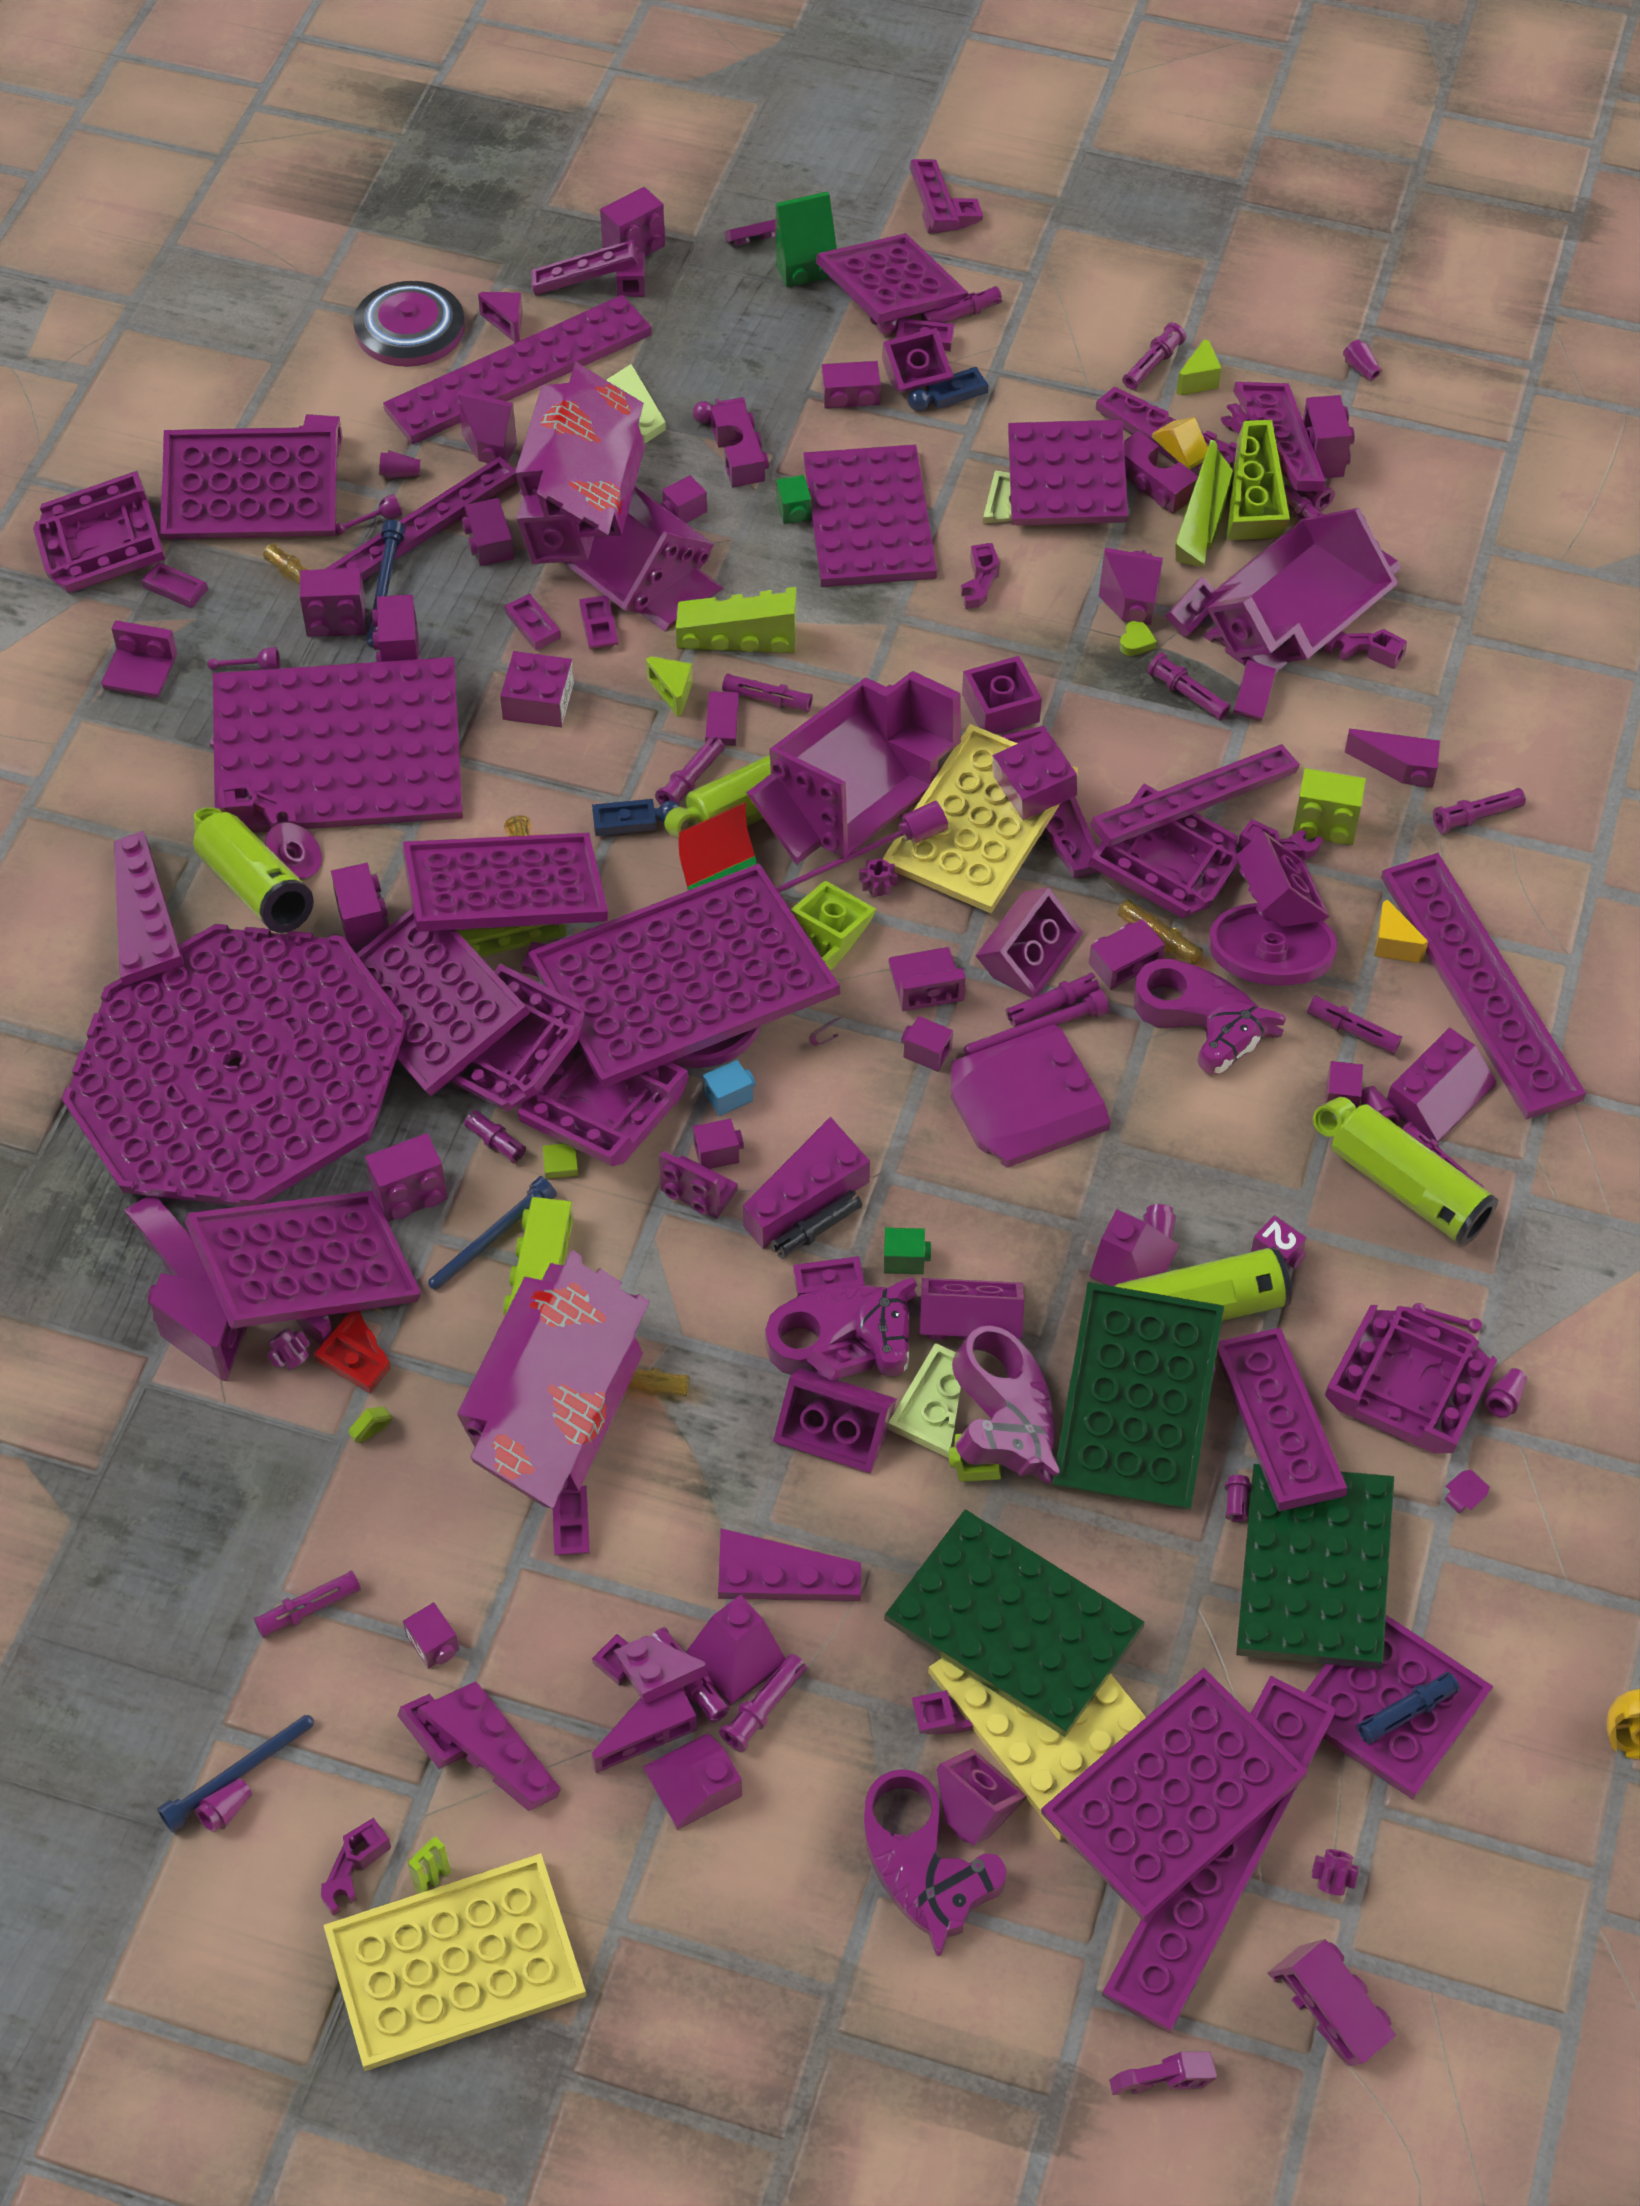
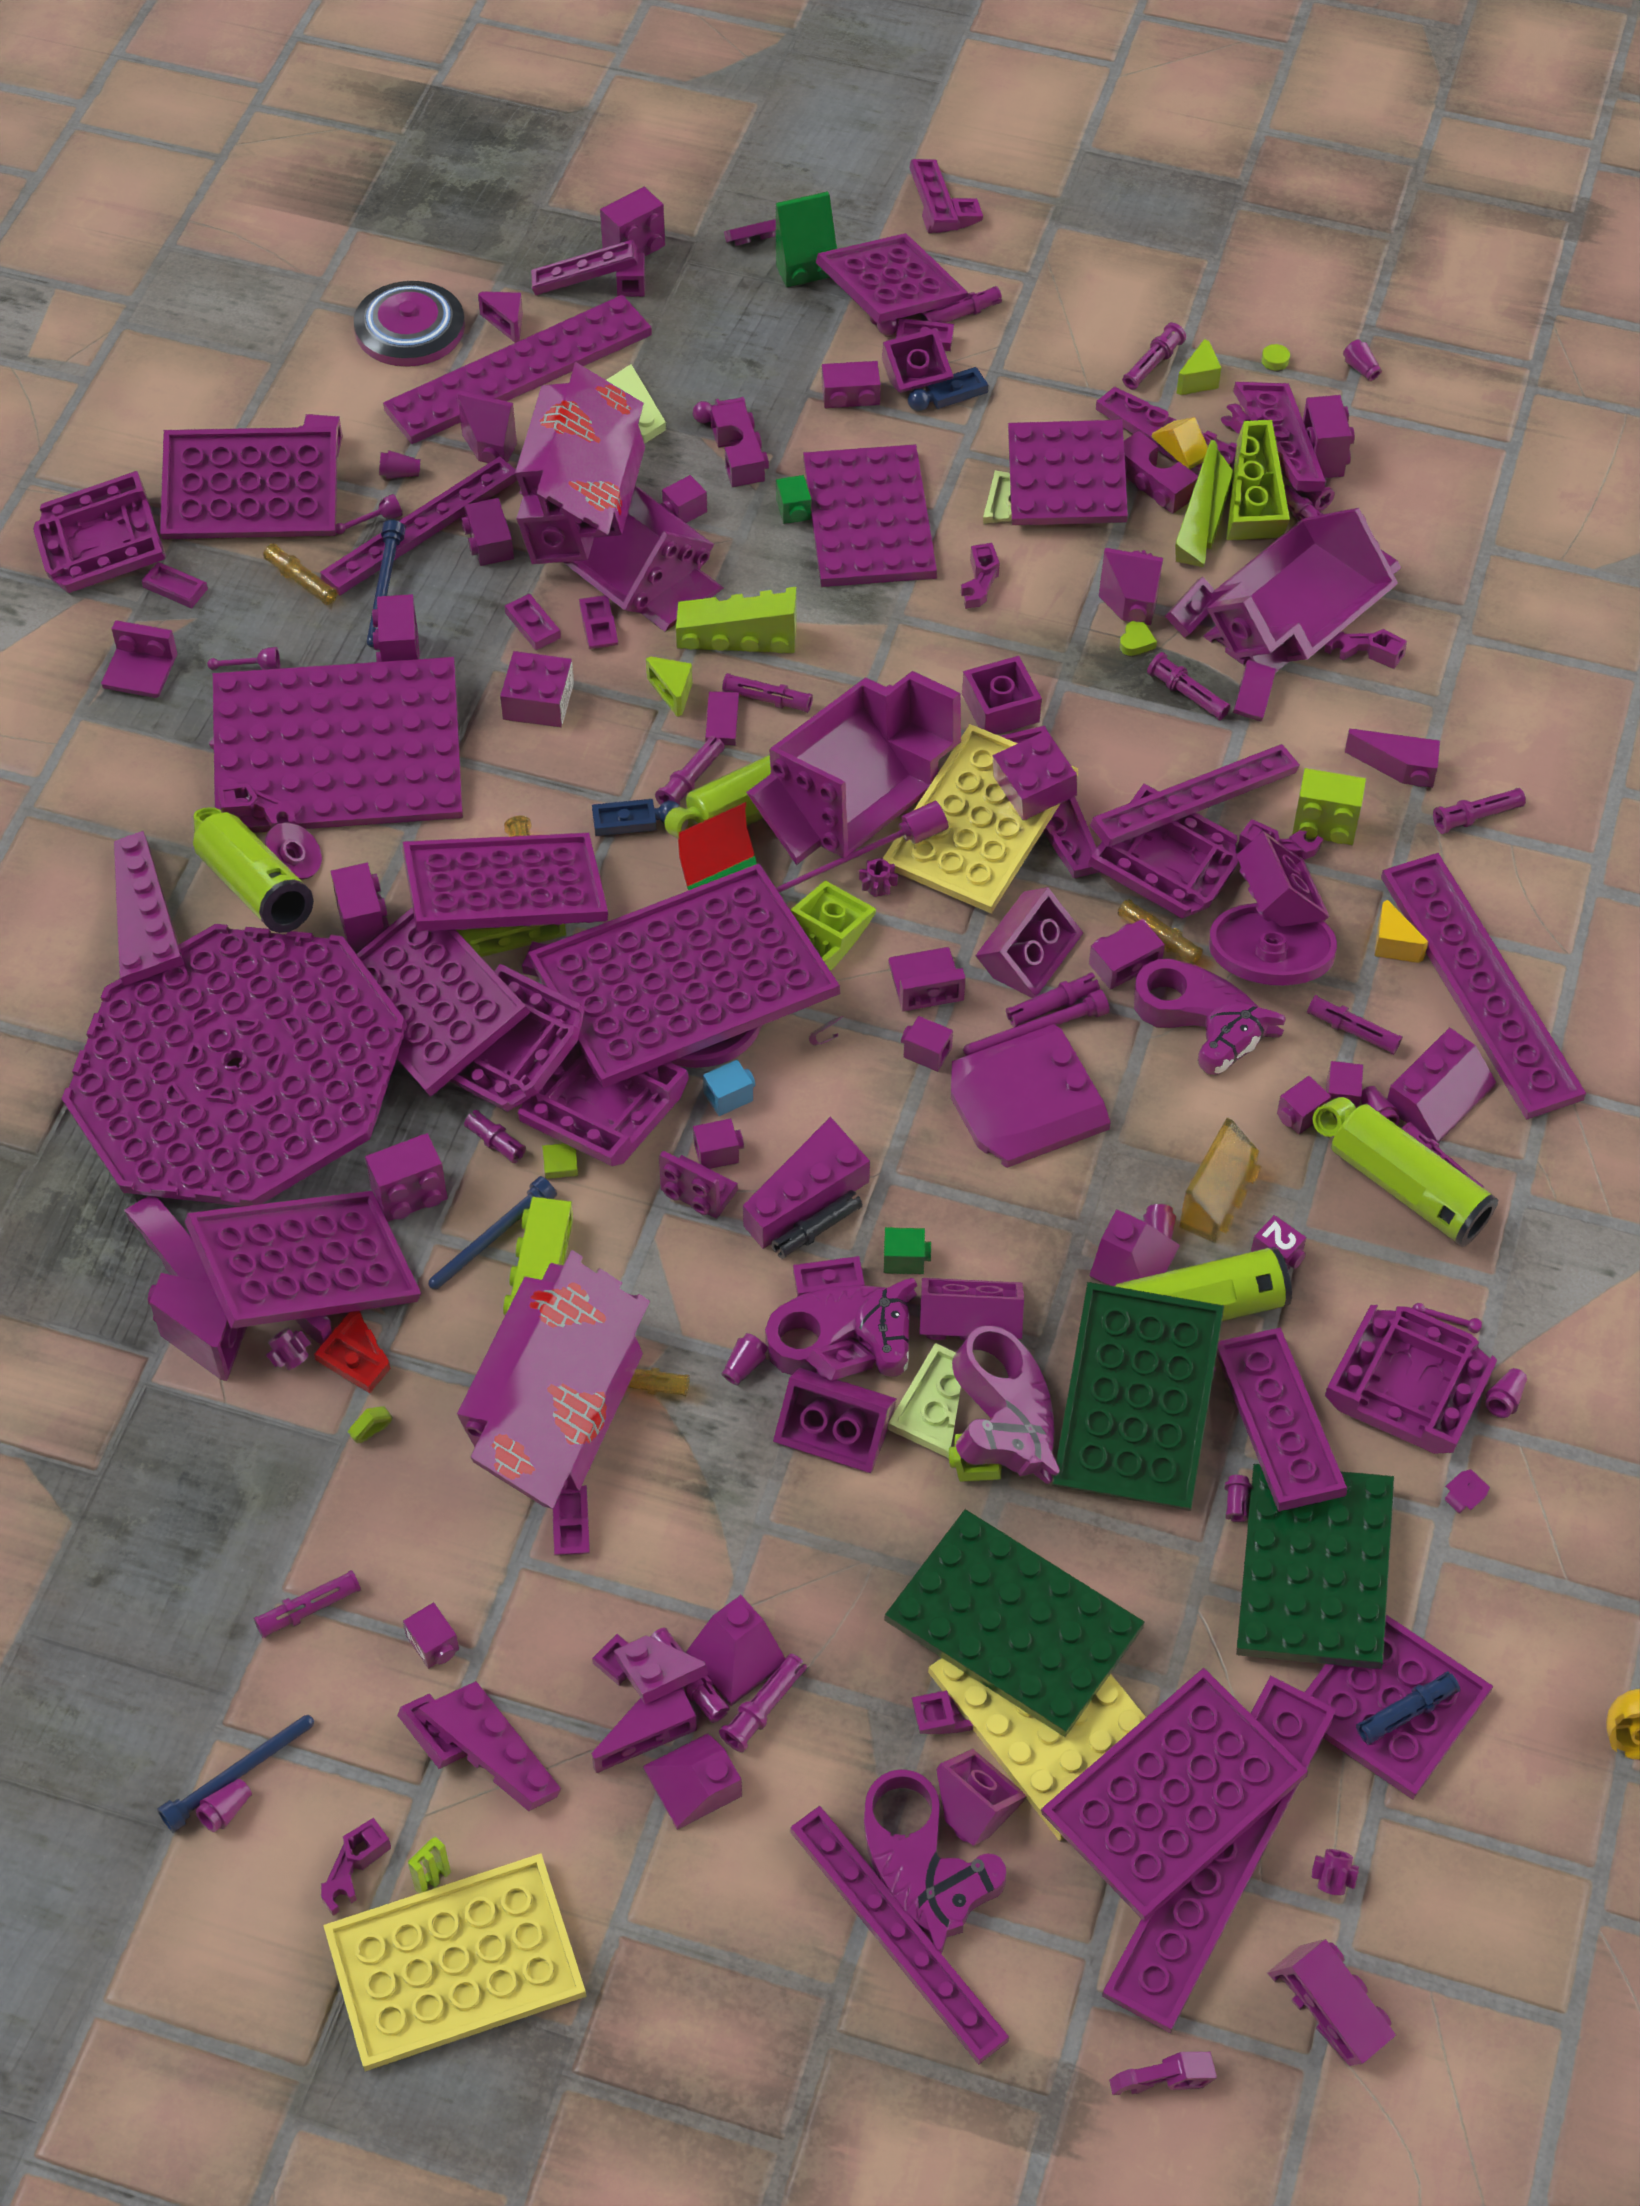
(333, 602): magenta brick -> none
(744, 1358): none -> magenta cone
(783, 1571): magenta wing -> none
(899, 1935): none -> magenta plate
(1220, 1183): none -> clear yellow slope
(1275, 357): none -> lime tile
(1299, 1104): none -> magenta brick

